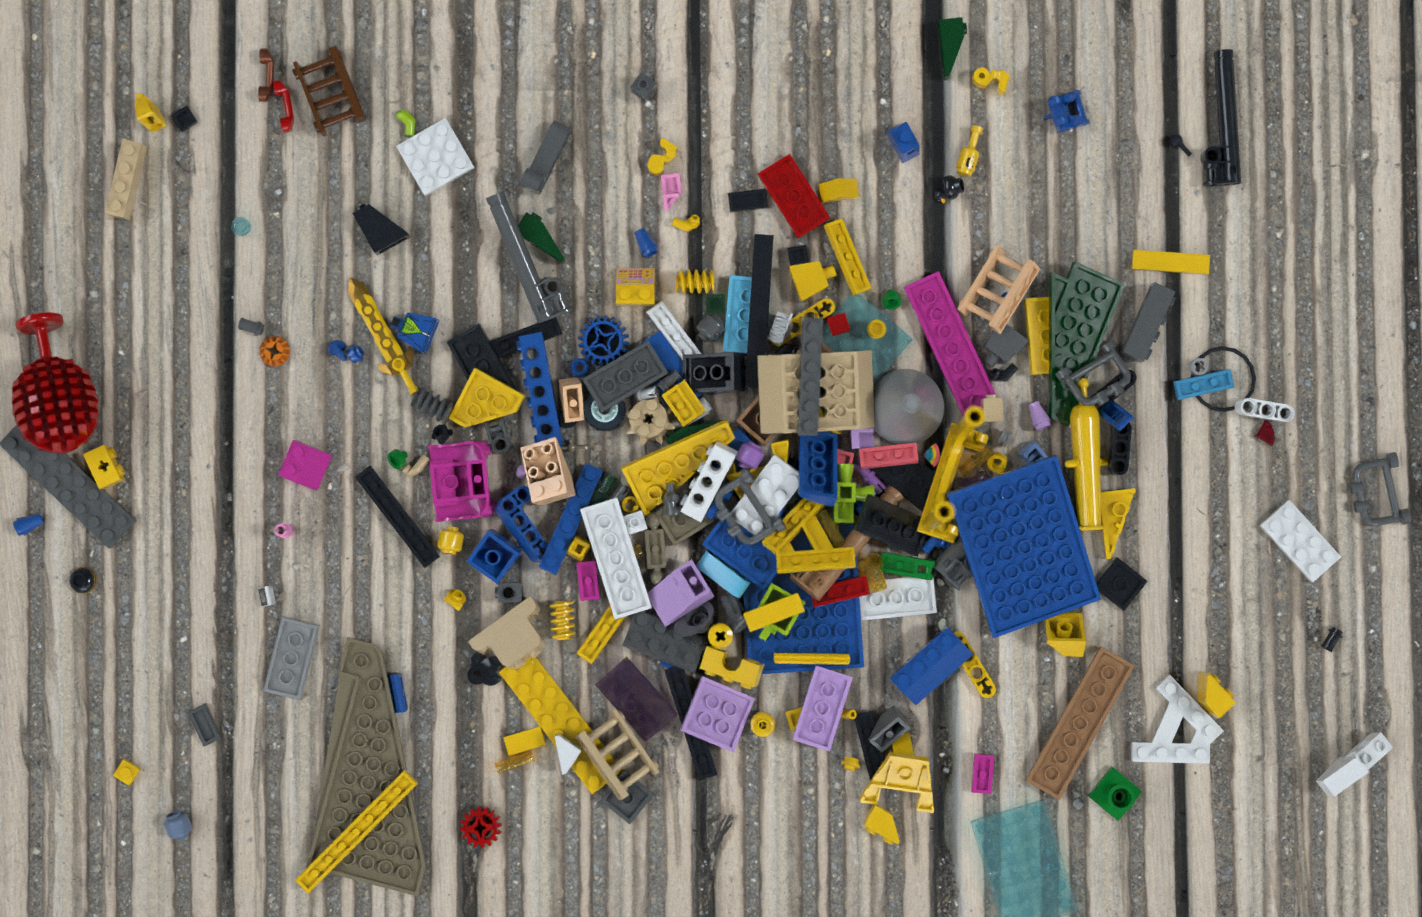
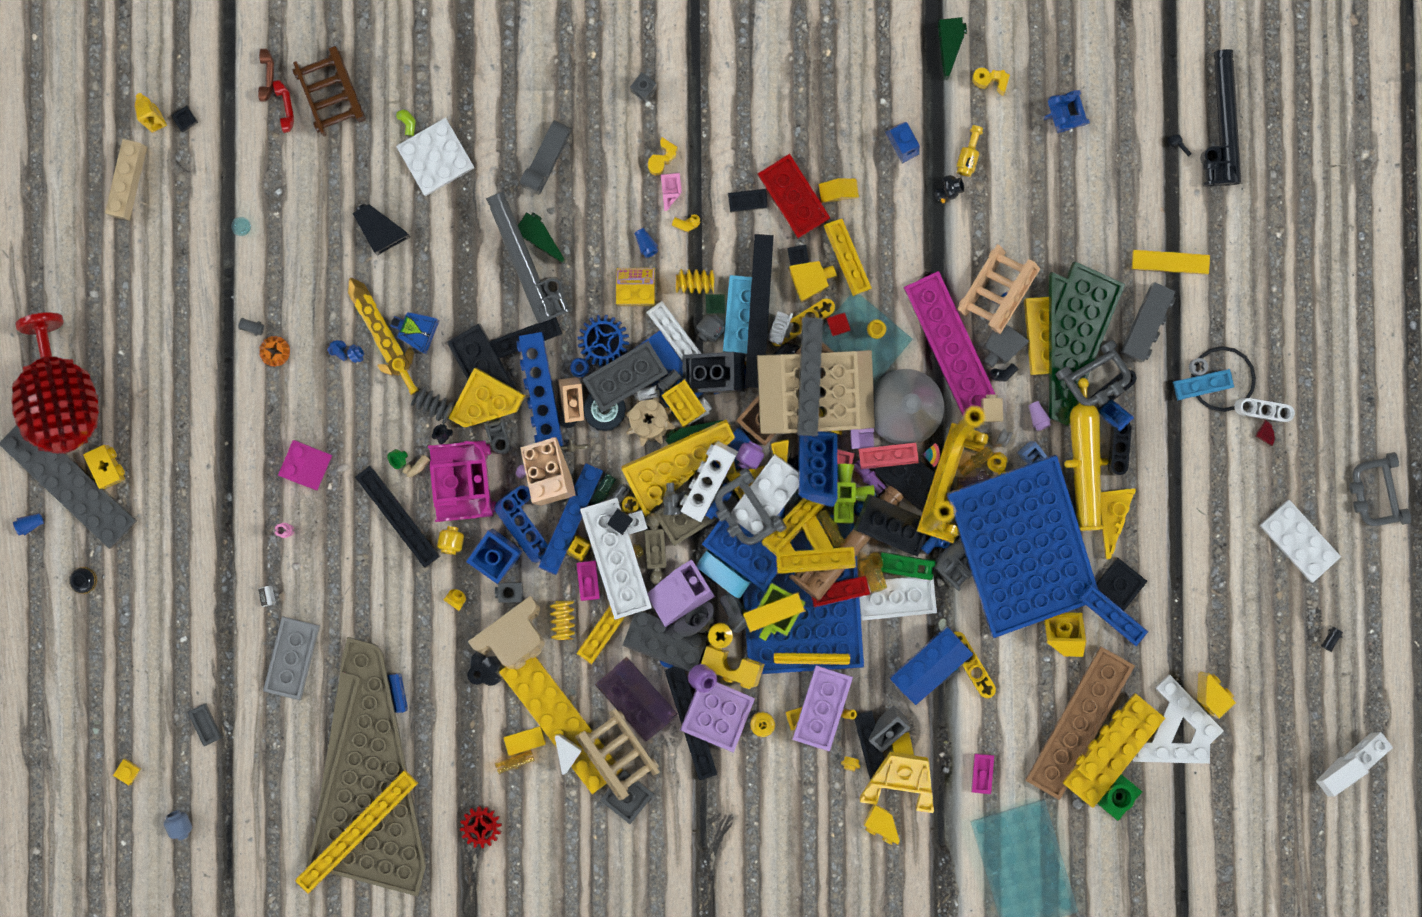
(620, 521): none -> black tile
(702, 678): none -> medium lavender head
(891, 300): green tile -> none
(1113, 614): none -> blue tile
(1113, 750): none -> yellow plate

